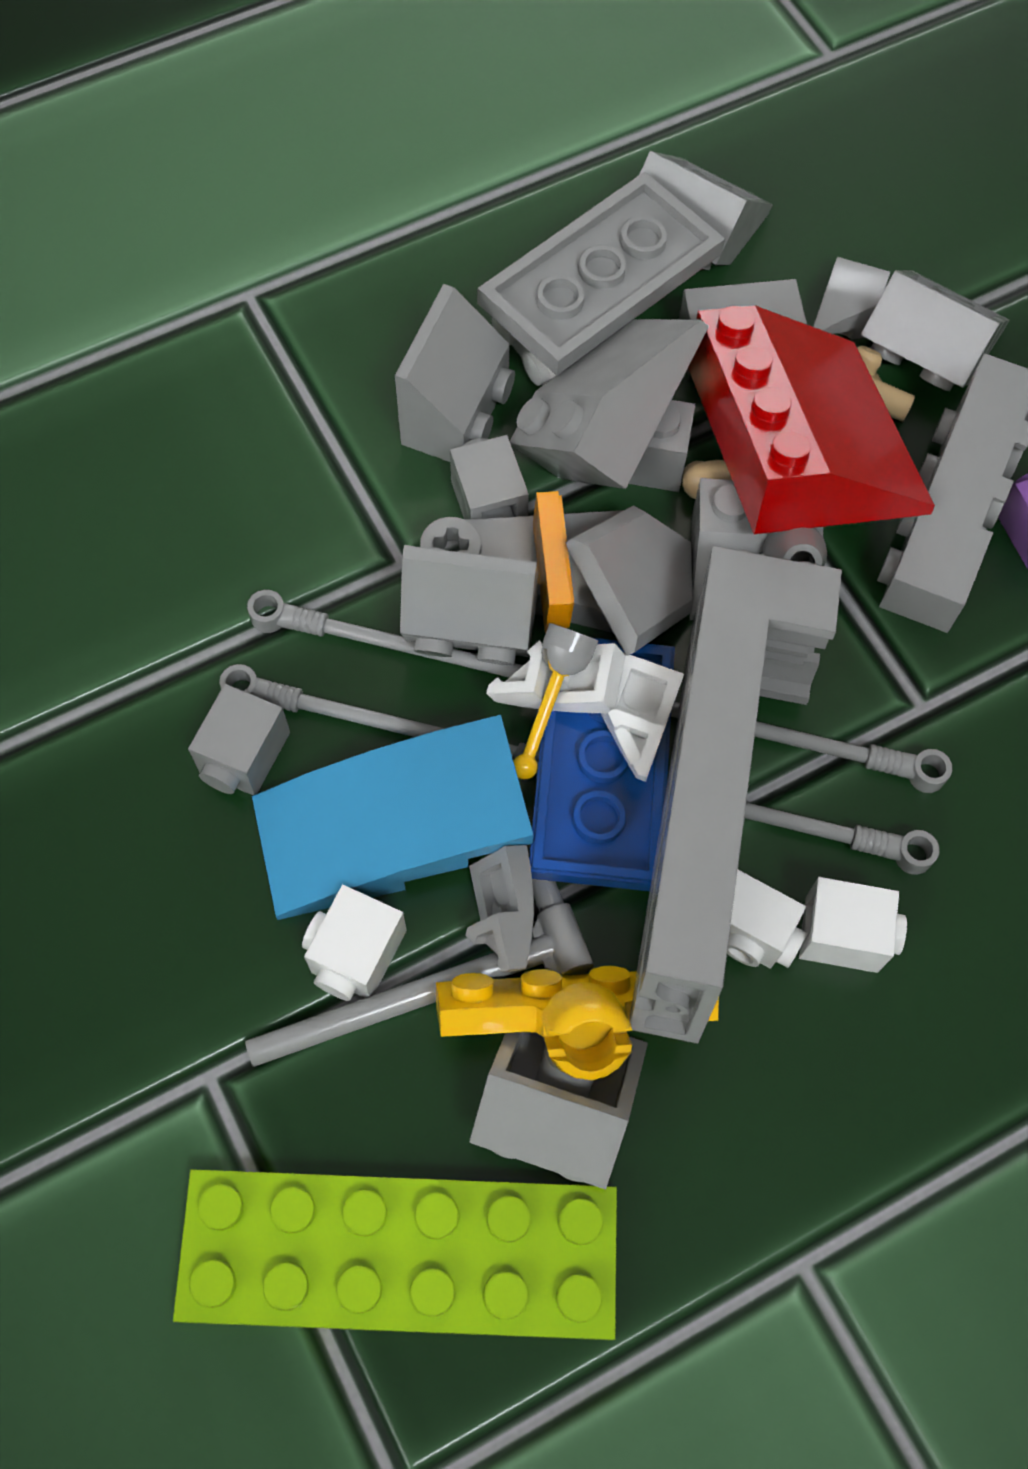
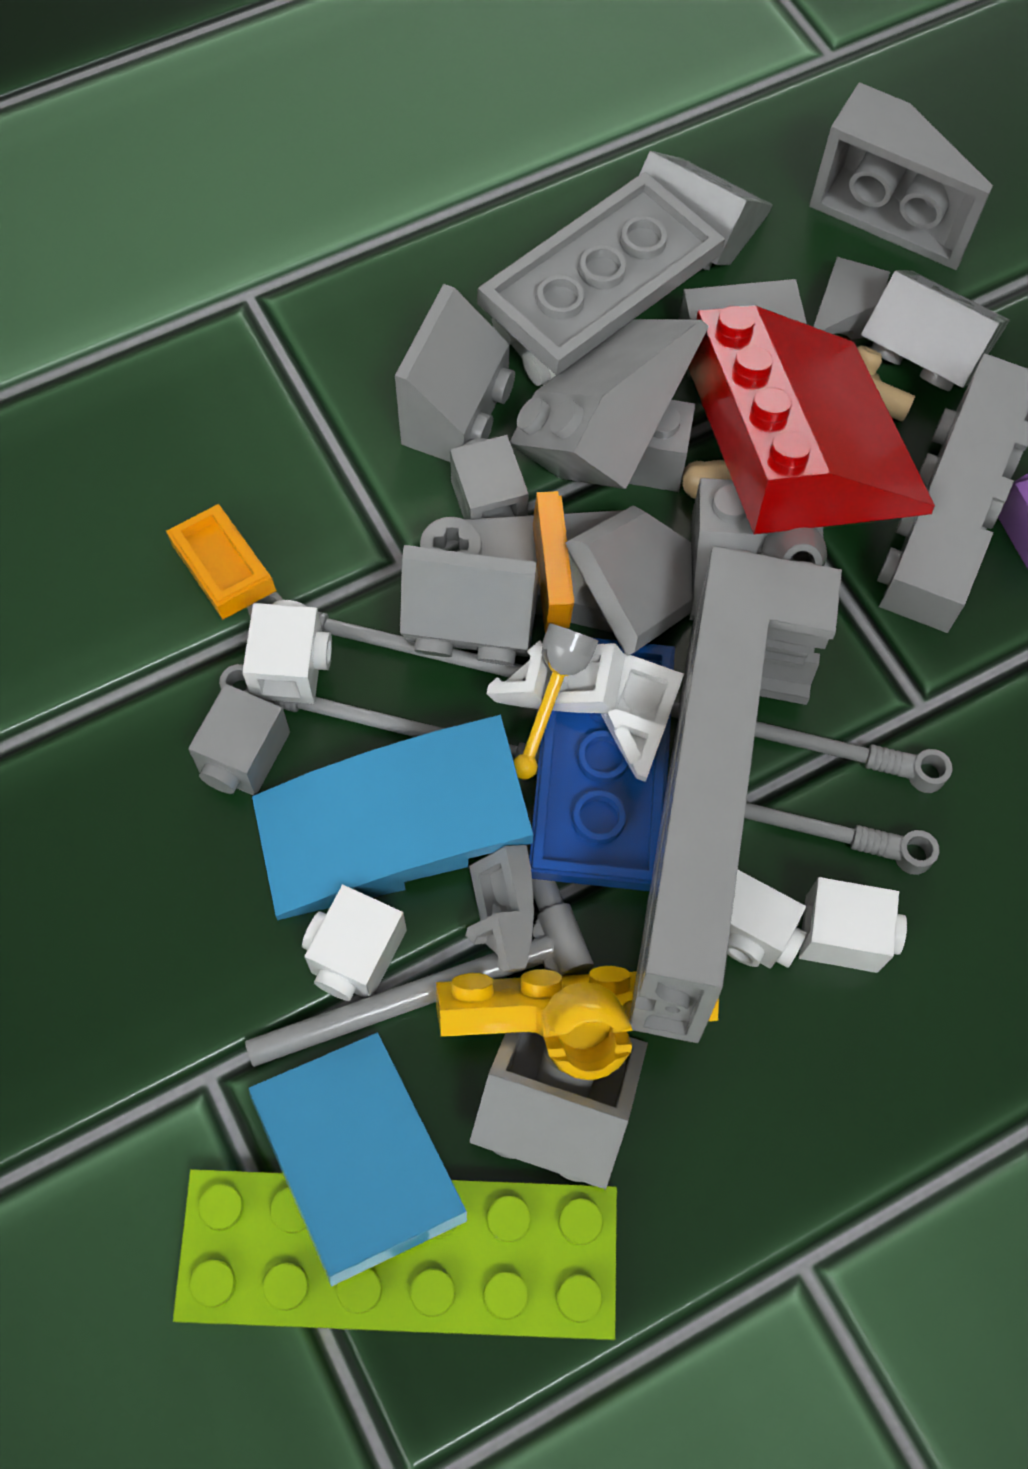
(221, 561): none -> light orange tile
(285, 652): none -> white brick
(356, 1158): none -> dark azure tile
(899, 178): none -> light grey slope

